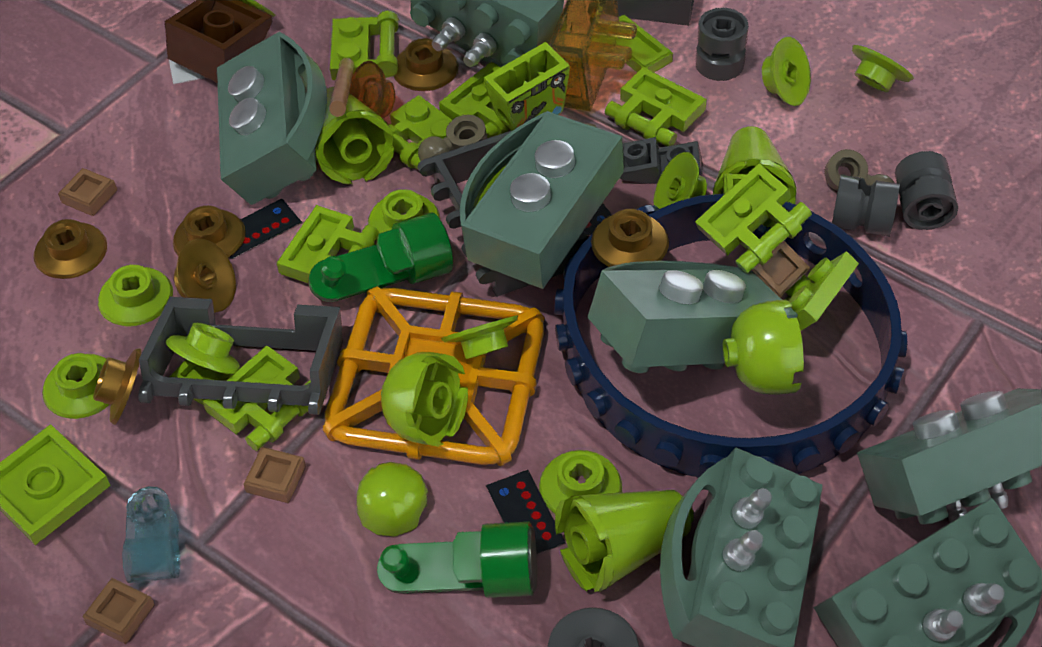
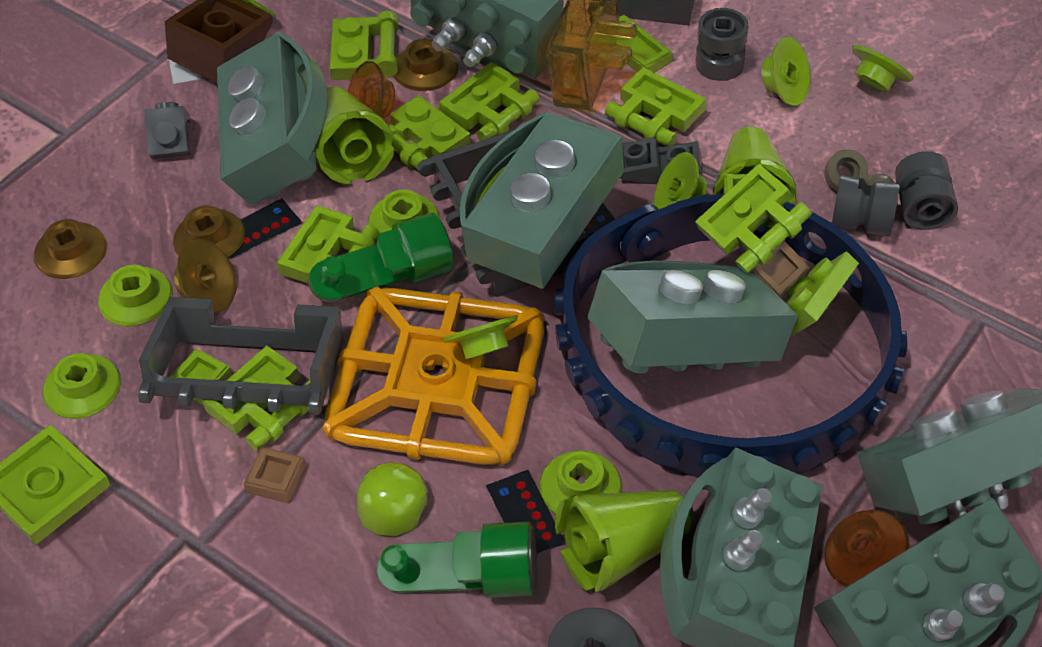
(87, 191): medium nougat tile -> none
(116, 383): pearl gold piece -> none
(118, 610): medium nougat tile -> none
(151, 537): clear light blue piece -> none
(167, 130): none -> dark grey bracket
(206, 348): lime piece -> none
(341, 87): medium nougat bar -> none
(424, 397): lime cylinder -> none
(459, 132): dark tan plate -> none
(529, 86): lime torso -> none
(615, 246): pearl gold piece -> none
(766, 348): lime cylinder -> none
(885, 540): none -> clear orange piece

